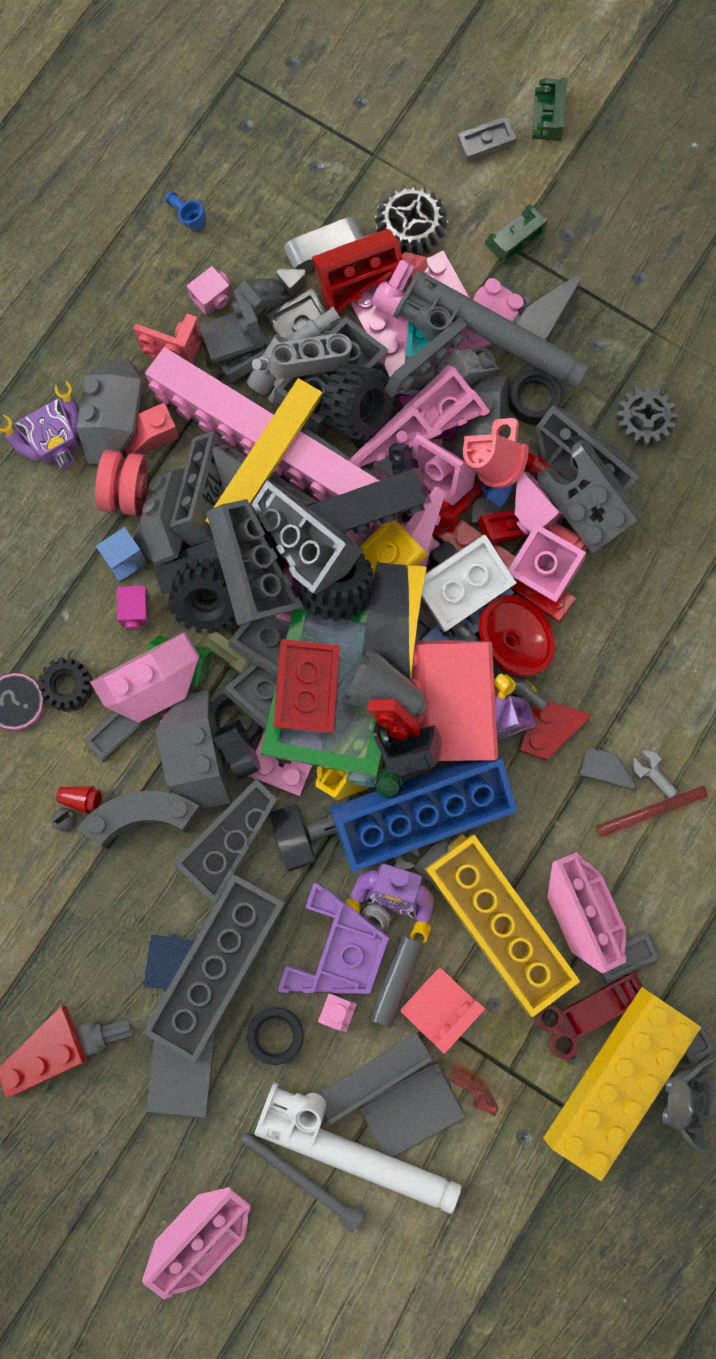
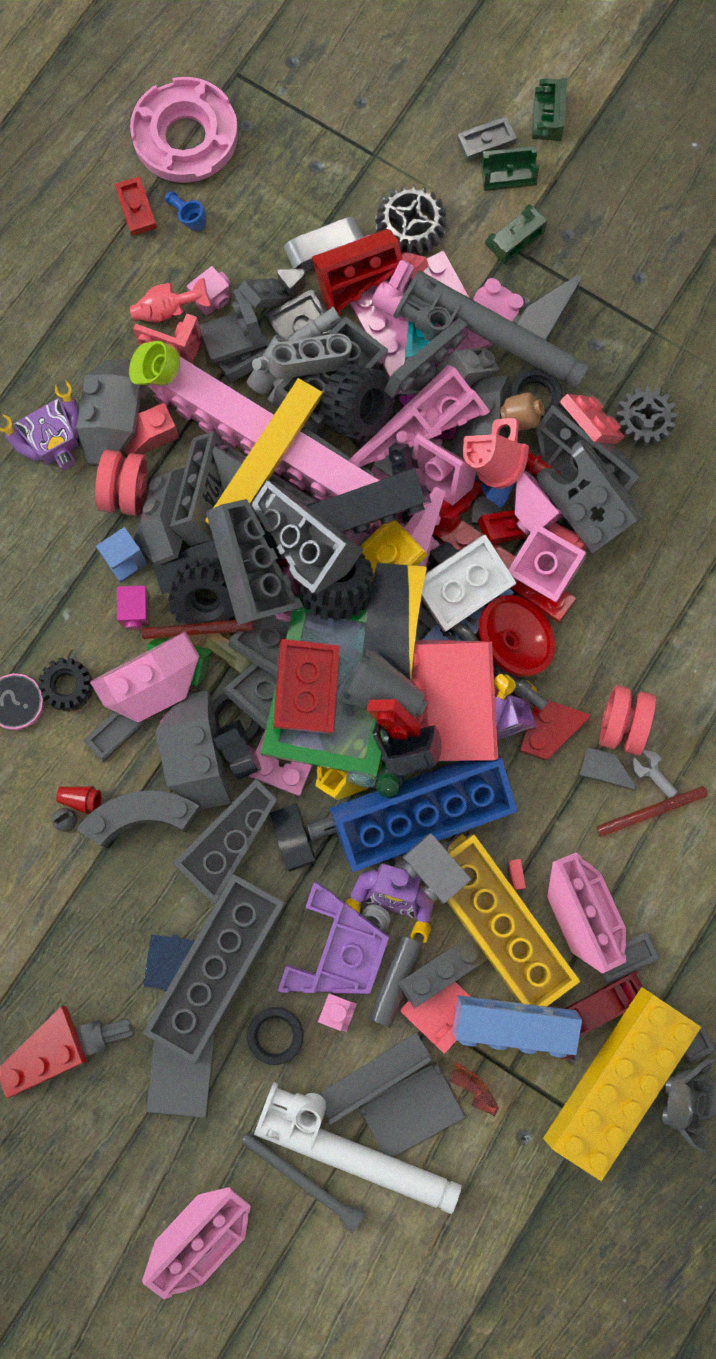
(135, 206): none -> red plate
(154, 364): none -> lime cap
(162, 303): none -> coral animal
(179, 100): none -> bright pink piece
(196, 629): none -> clear red bar
(435, 868): none -> flat silver brick
(442, 971): none -> dark grey plate
(509, 168): none -> dark green hinge
(516, 874): none -> coral tile
(516, 1026): none -> medium blue brick
(523, 408): none -> medium nougat head
(592, 419): none -> coral plate
(627, 719): none -> coral wheel

